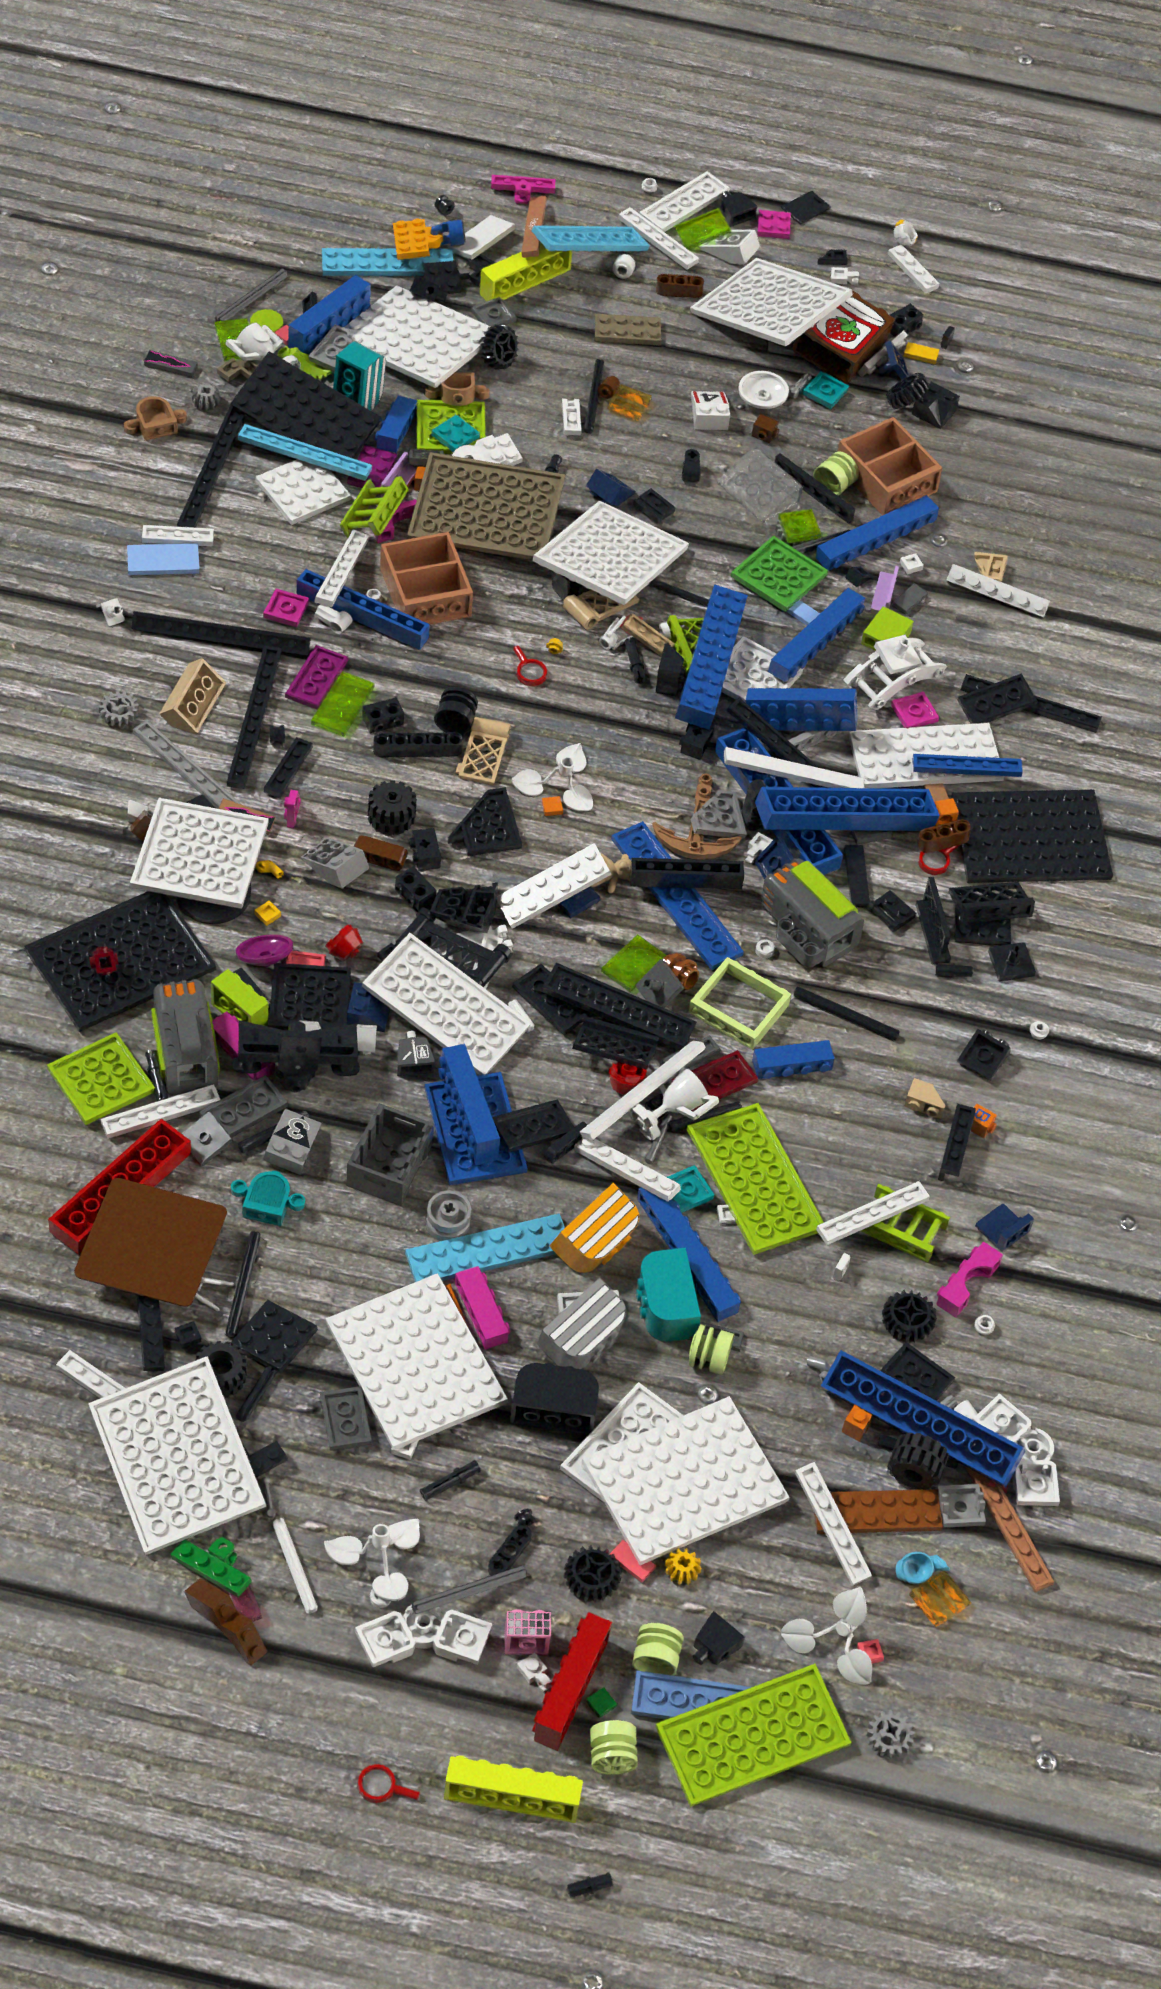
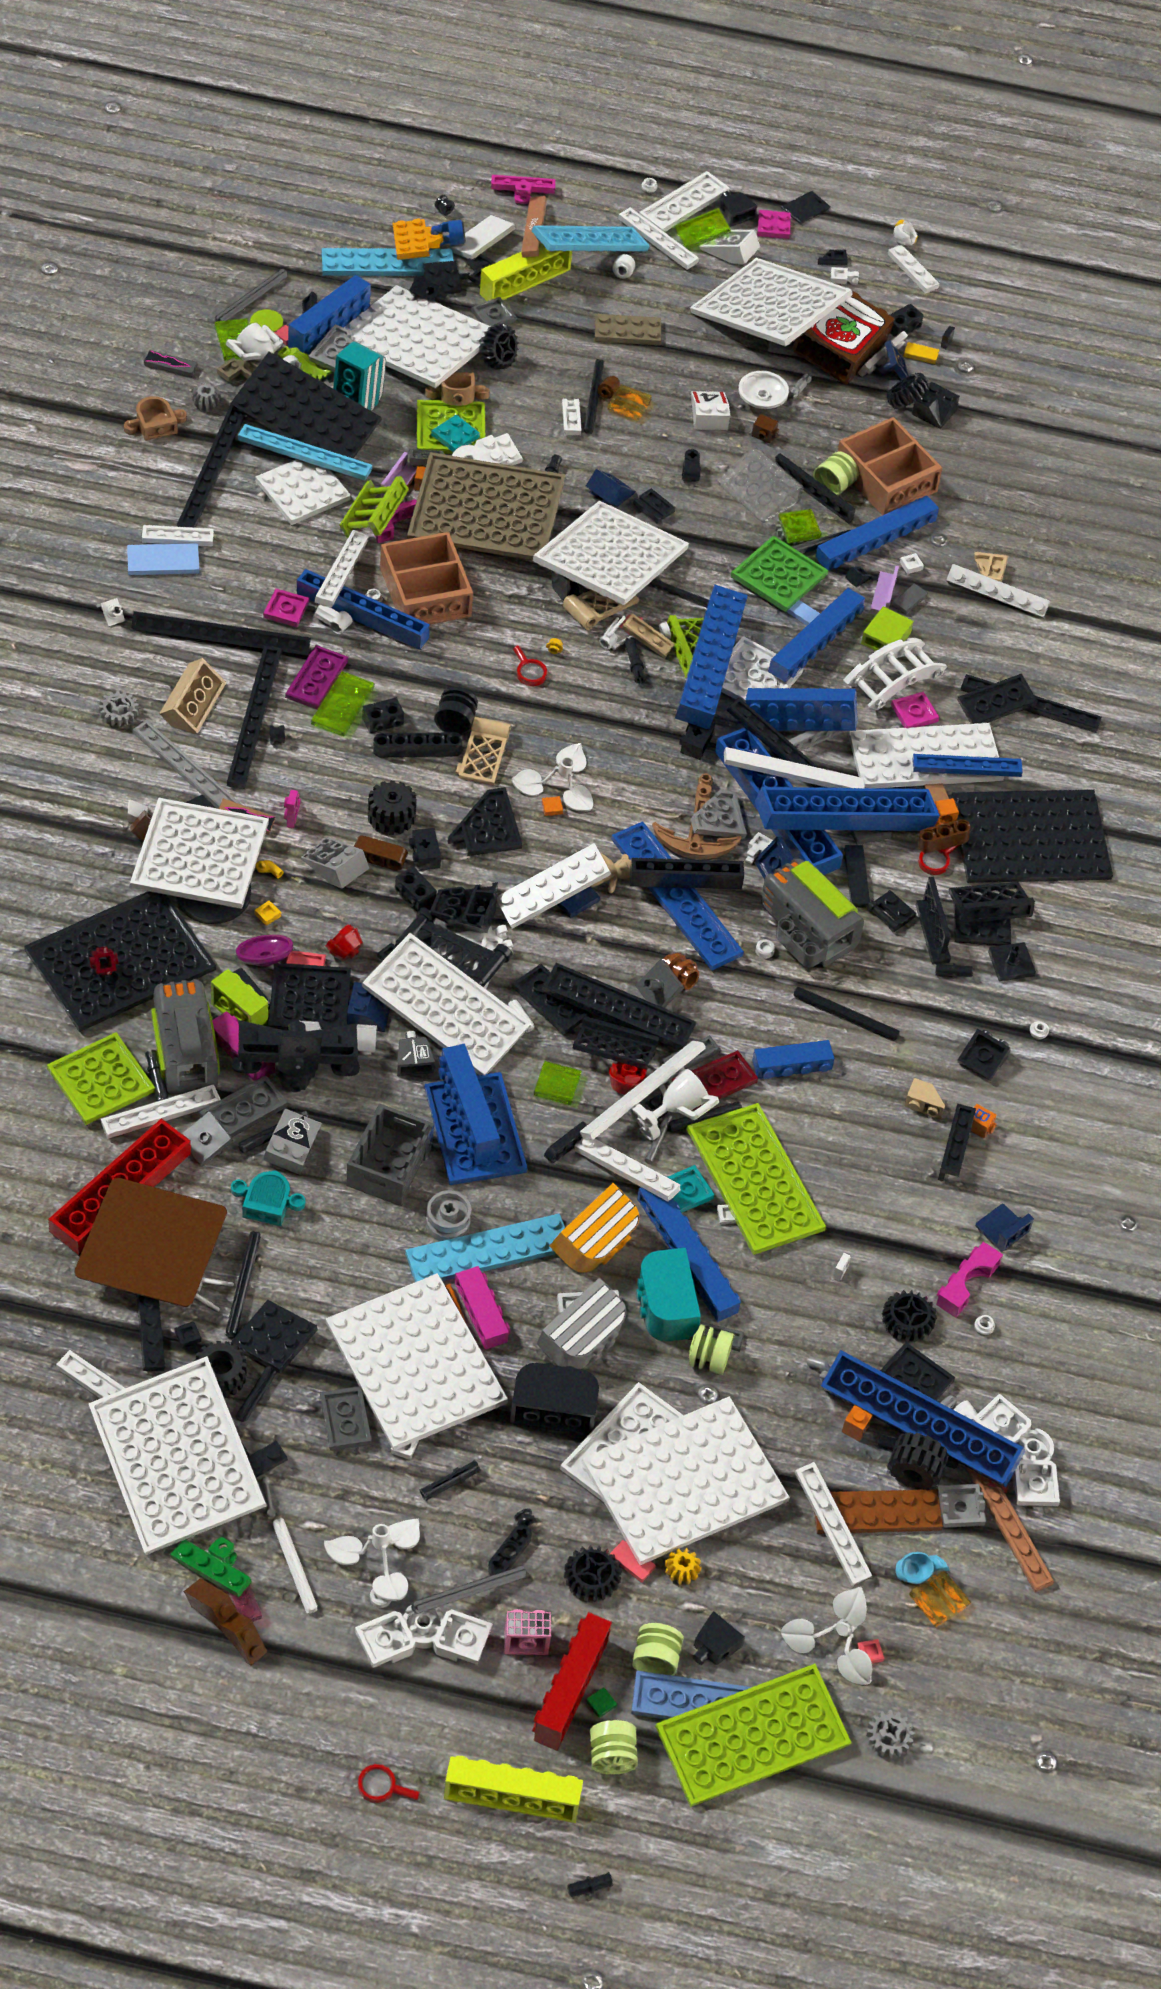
(288, 767): black plate -> none
(381, 462): magenta plate -> none
(396, 424): blue brick -> none
(532, 1125): black plate -> none
(534, 1670): white plate -> none
(557, 1083): none -> clear neon green tile
(632, 962): clear neon green tile -> none
(670, 672): black slope -> none
(679, 285): reddish brown beam -> none
(727, 1024): yellowish green window -> none
(749, 811): black beam -> none
(825, 390): teal plate -> none
(872, 1213): white plate -> none
(897, 654): white tile -> none
(904, 1240): lime fence -> none

